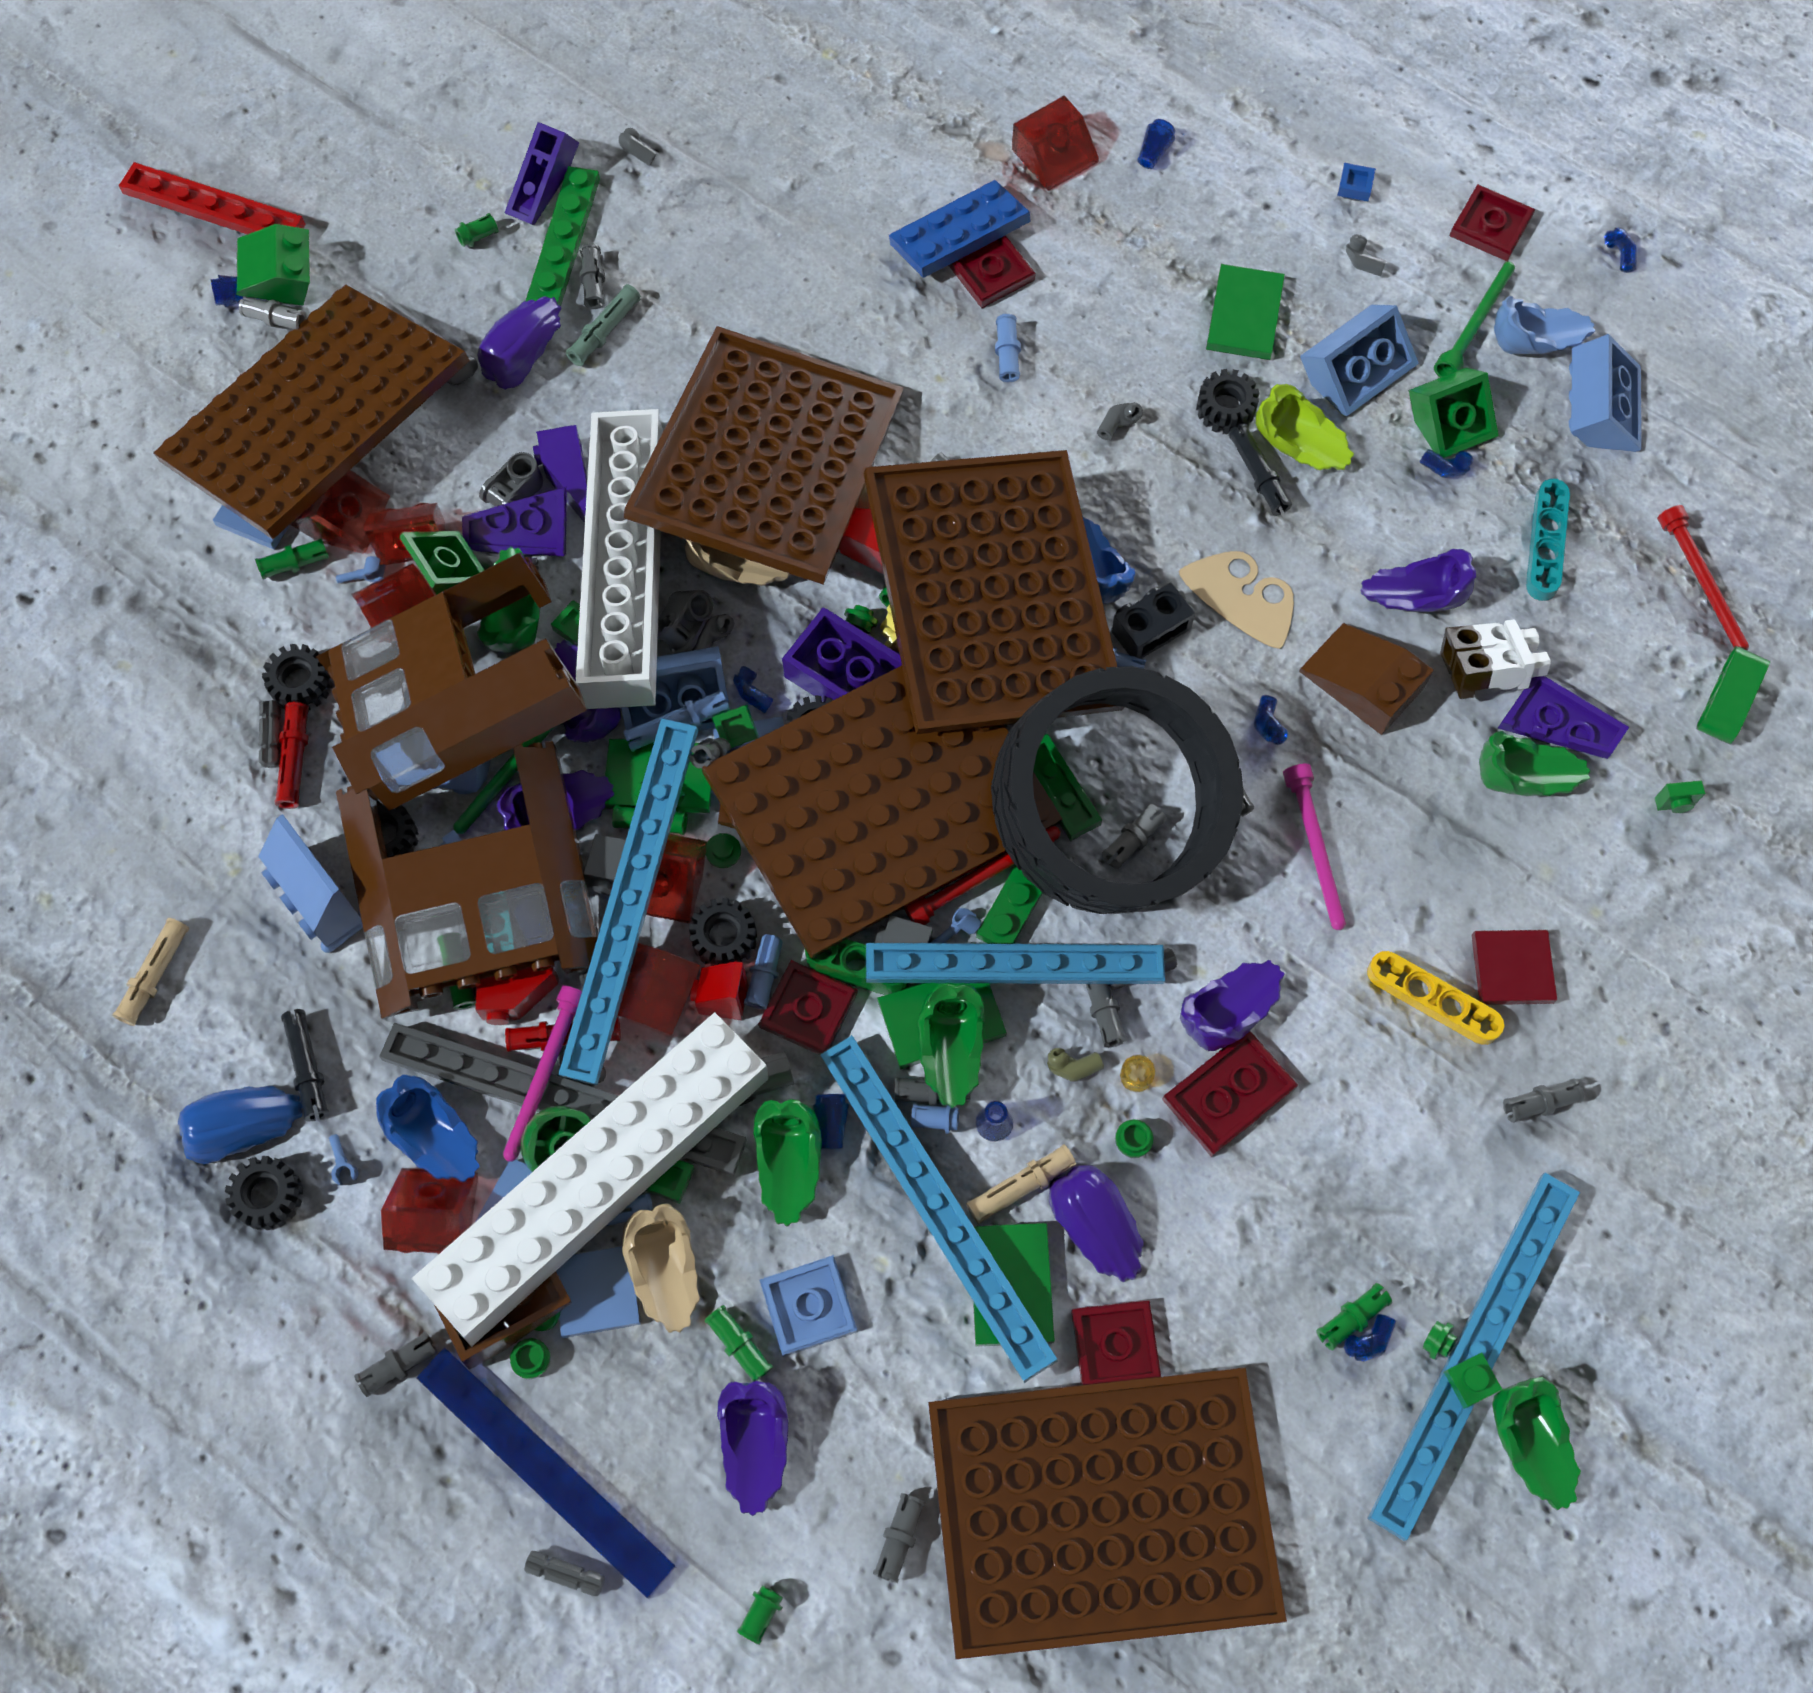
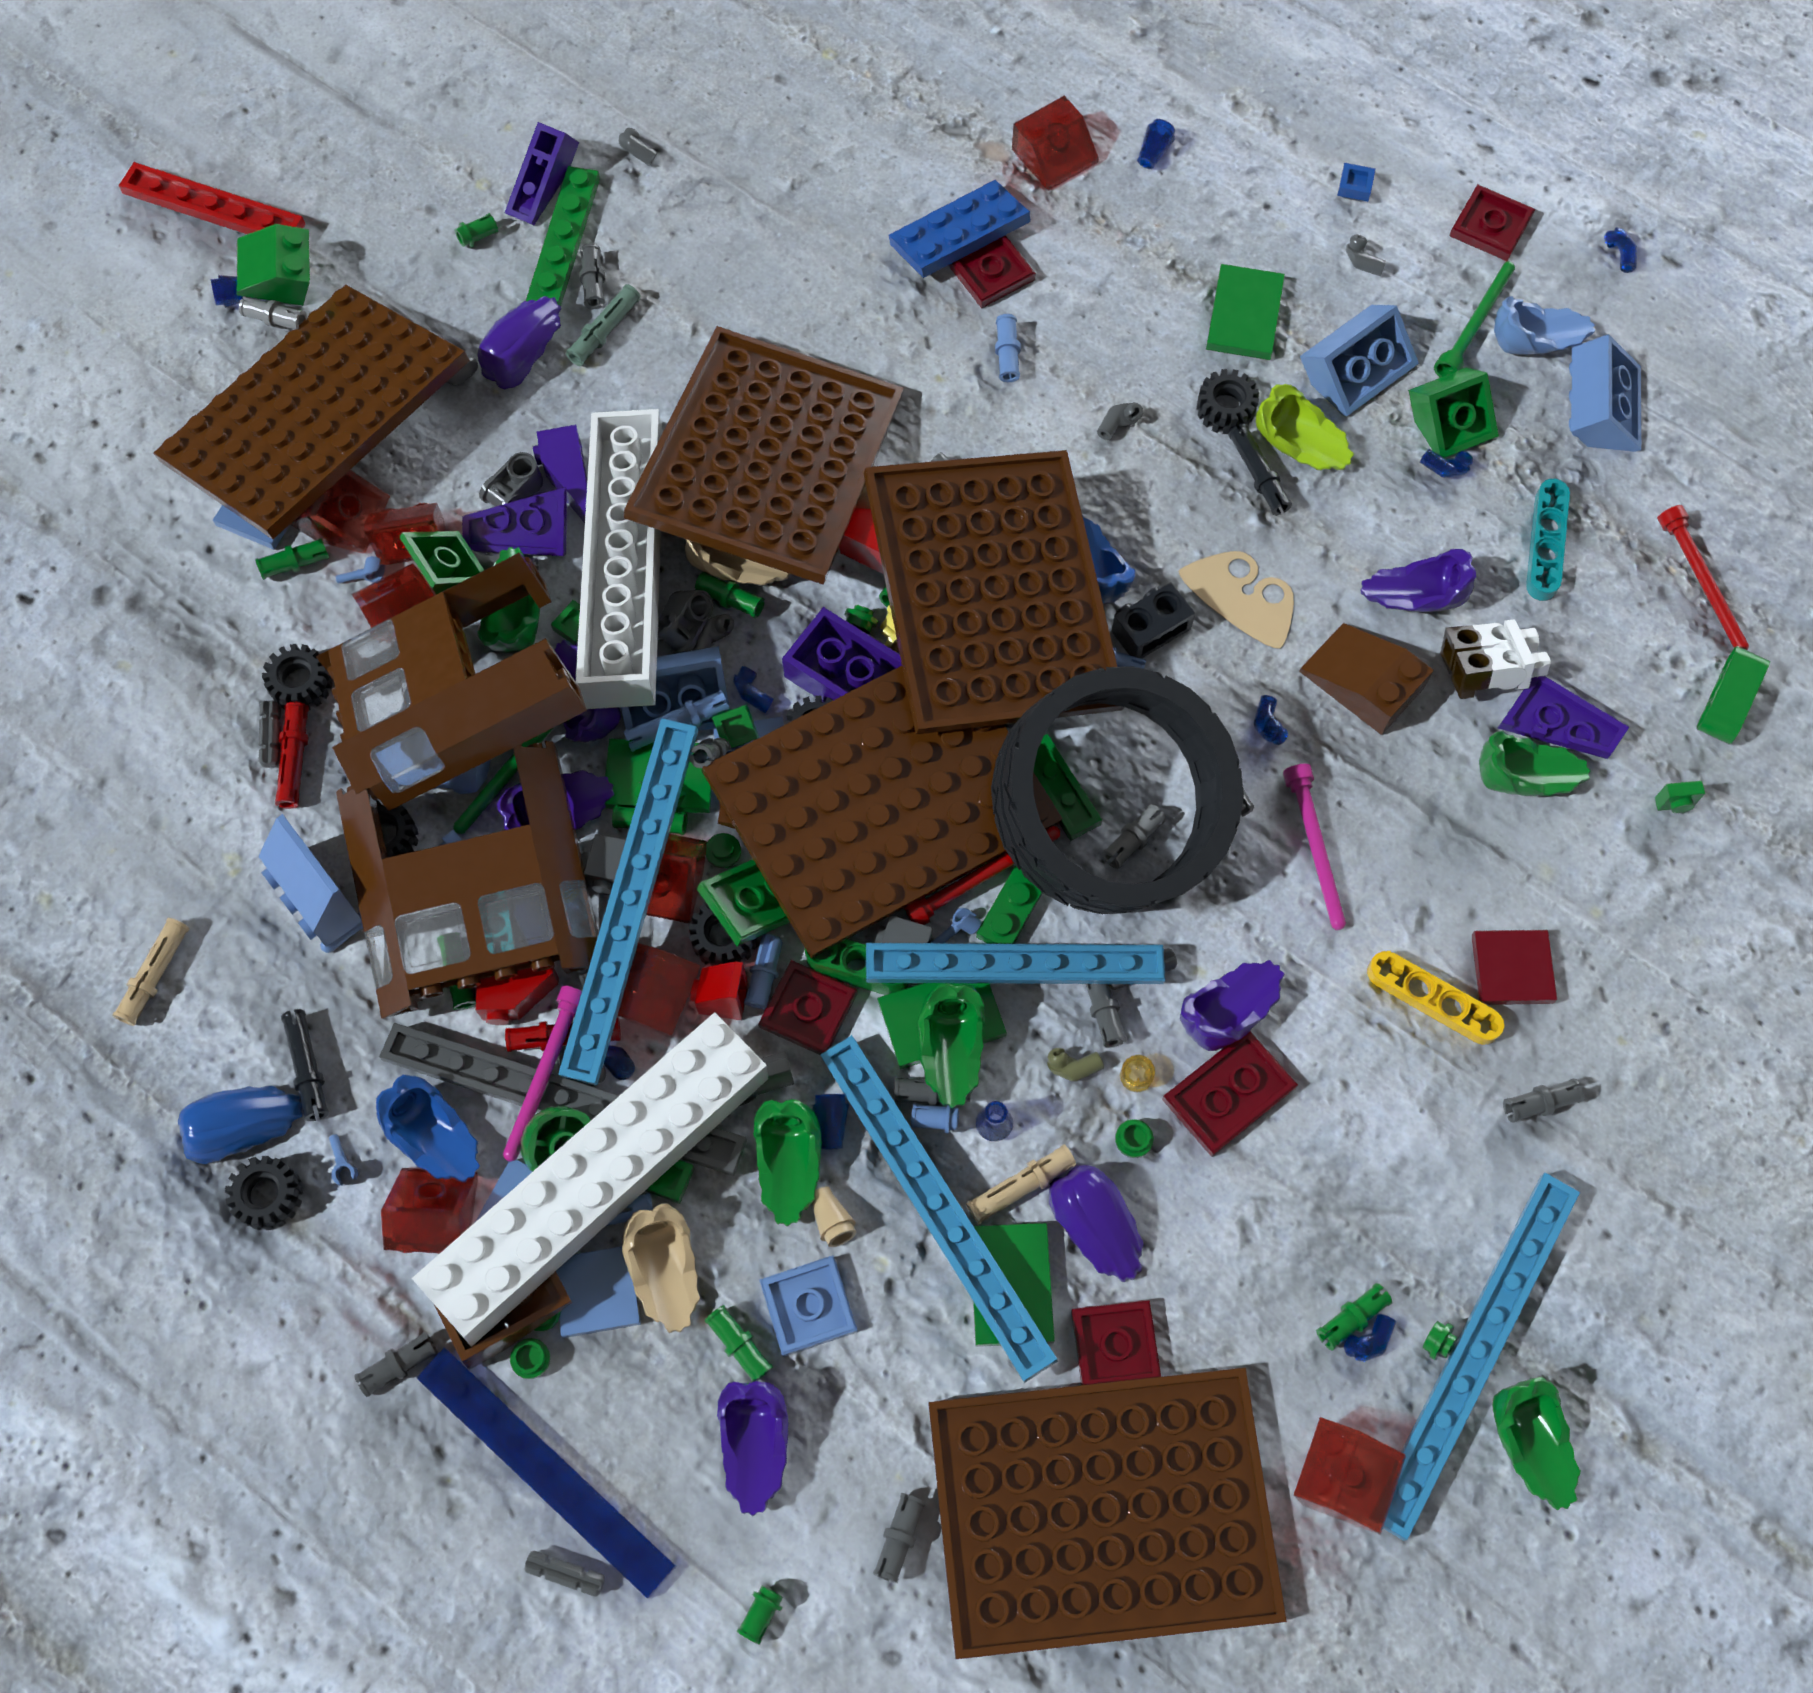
(619, 1063): none -> clear blue arm
(730, 595): none -> green pin
(743, 902): none -> green tile
(832, 1218): none -> tan cone
(1349, 1476): none -> clear red slope
(1472, 1380): green plate -> none

